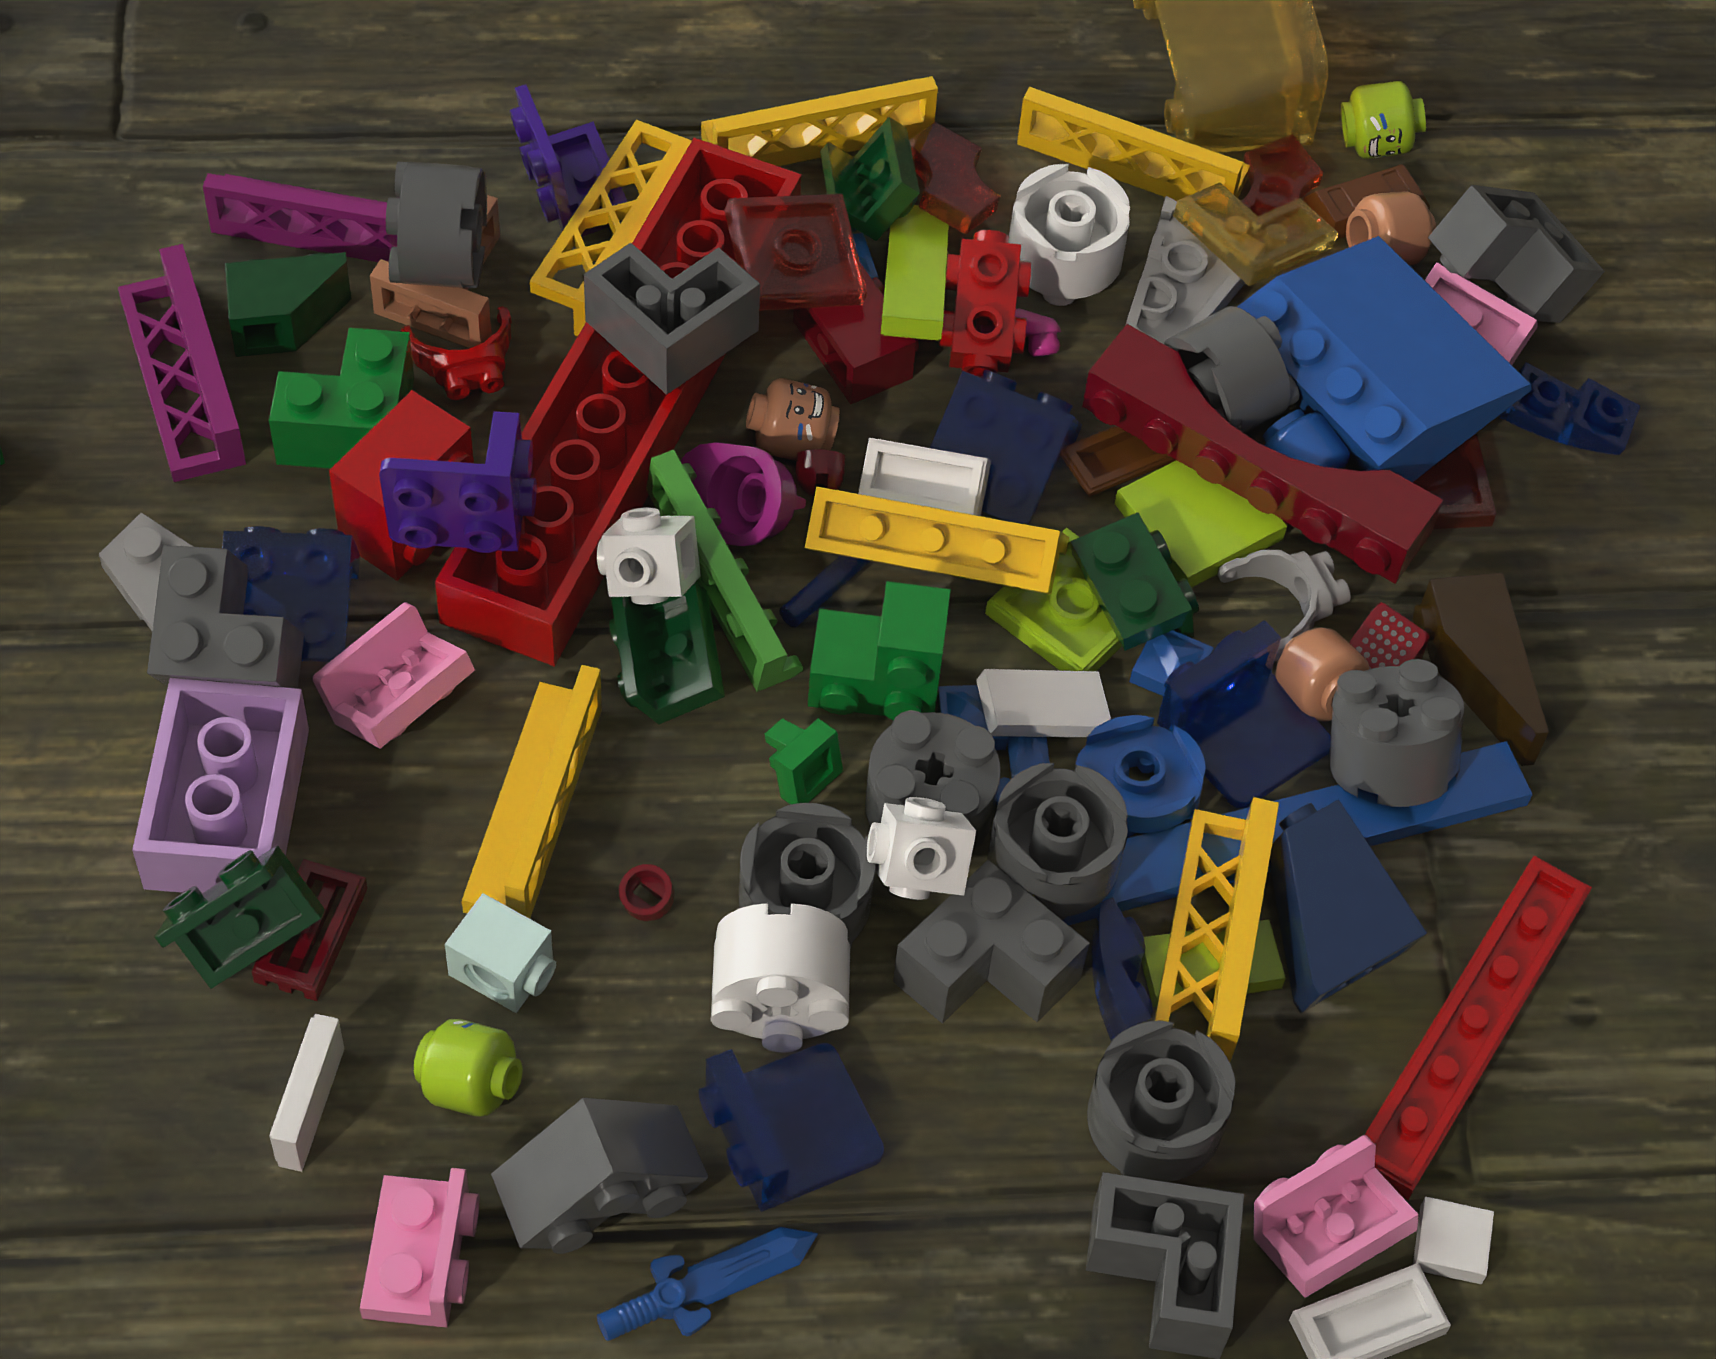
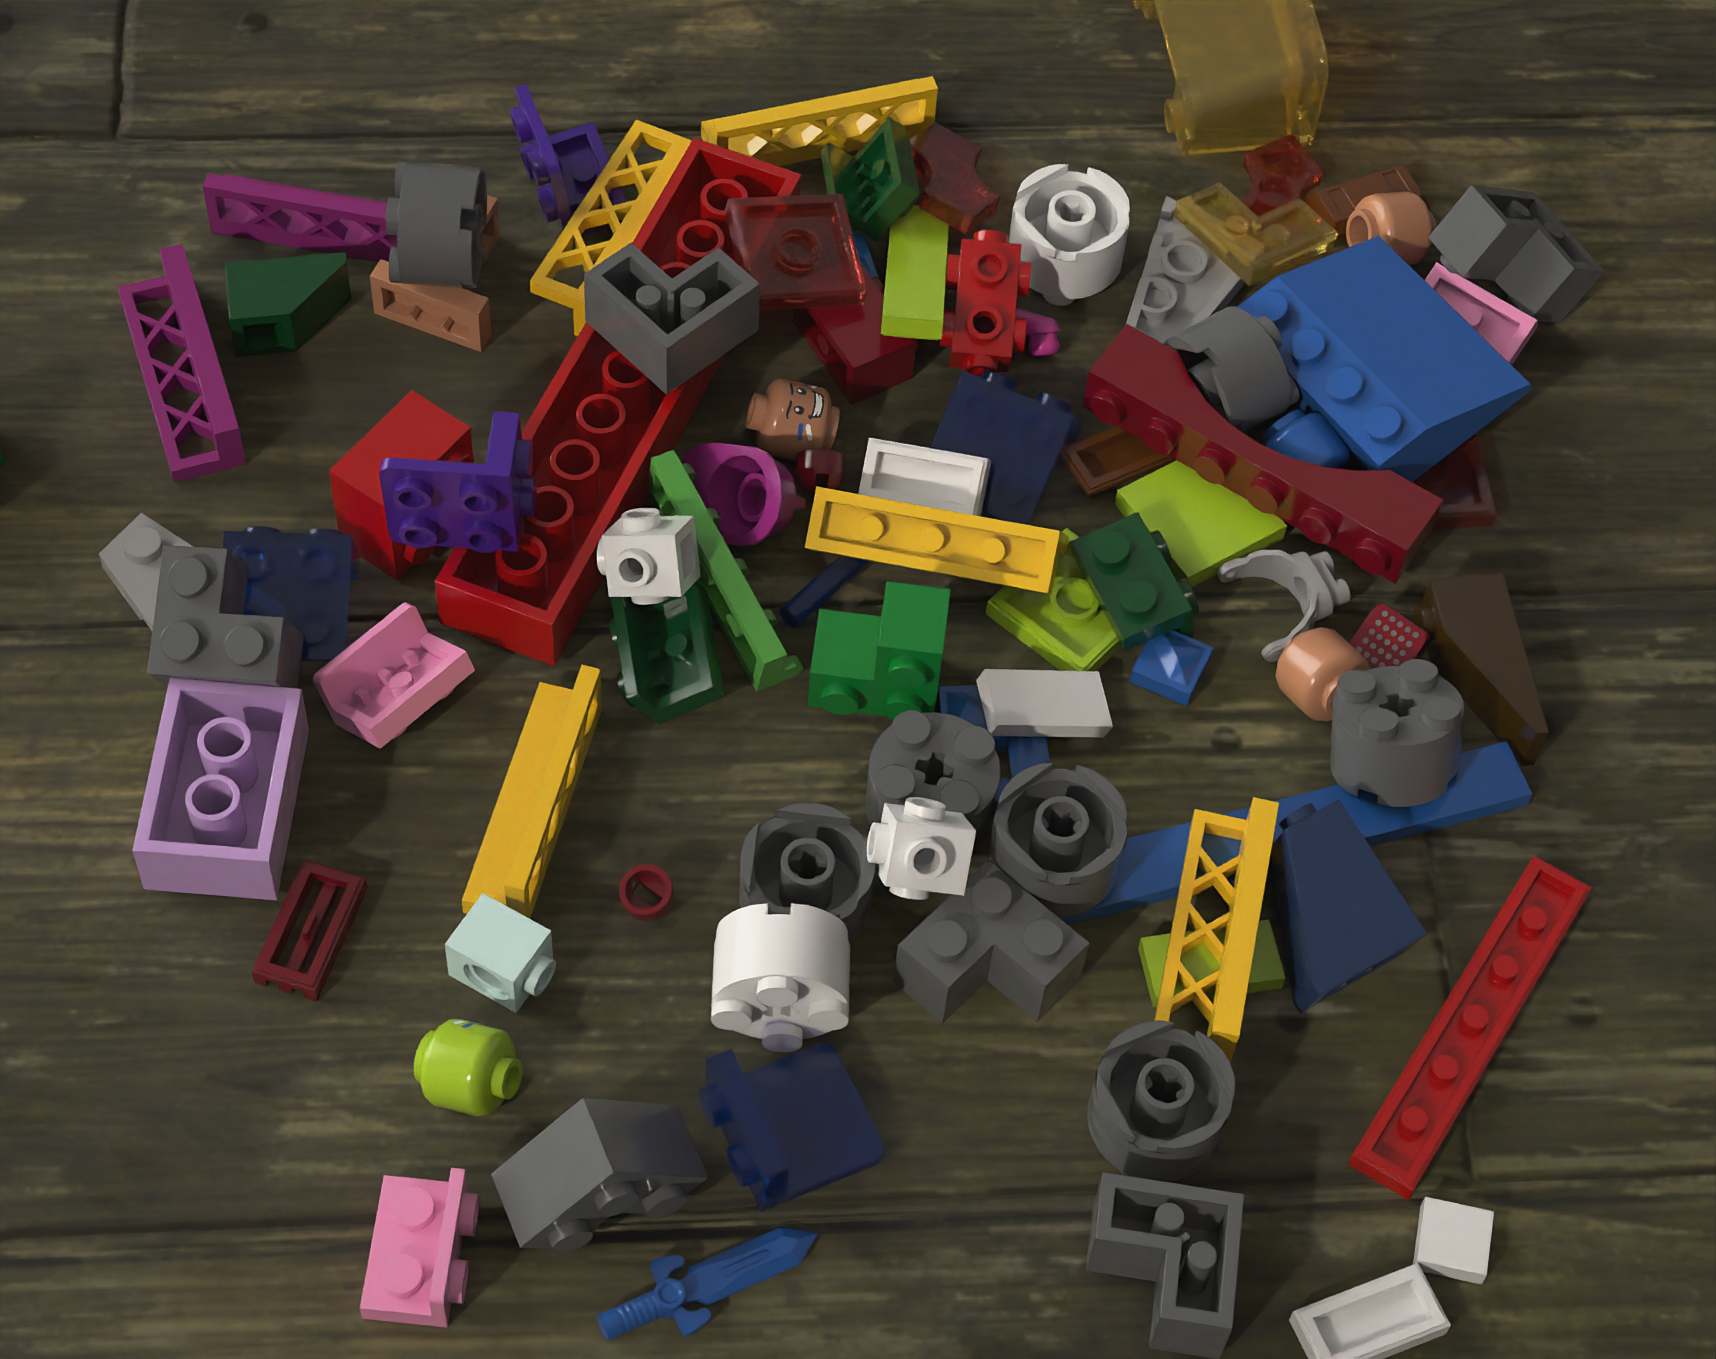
(240, 917): dark green bracket -> none
(307, 1092): white tile -> none
(325, 416): green brick -> none
(466, 368): red helmet -> none
(804, 759): green tile -> none
(1115, 967): clear blue slope -> none
(1123, 148): yellow fence -> none
(1173, 758): blue plate -> none
(1243, 717): clear blue bracket -> none
(1331, 1217): bright pink bracket -> none
(1382, 120): lime head -> none
(1582, 418): clear blue slope -> none

